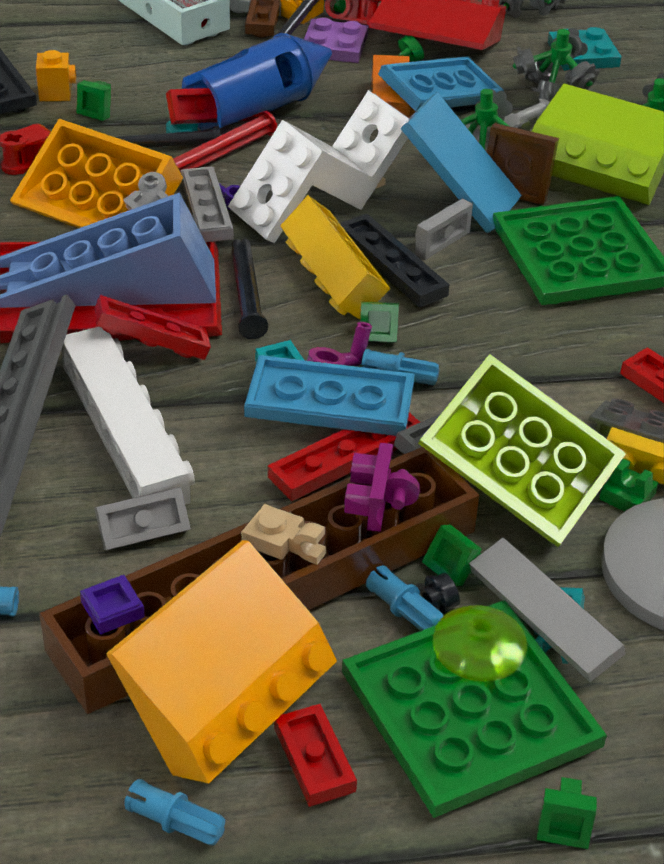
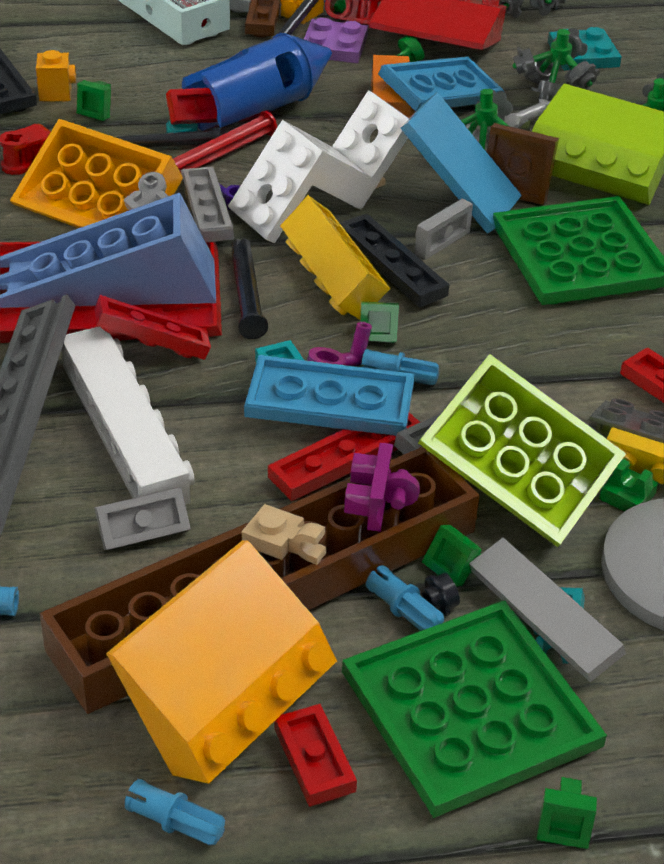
(112, 604): dark purple tile -> none
(479, 643): clear neon green dish -> none

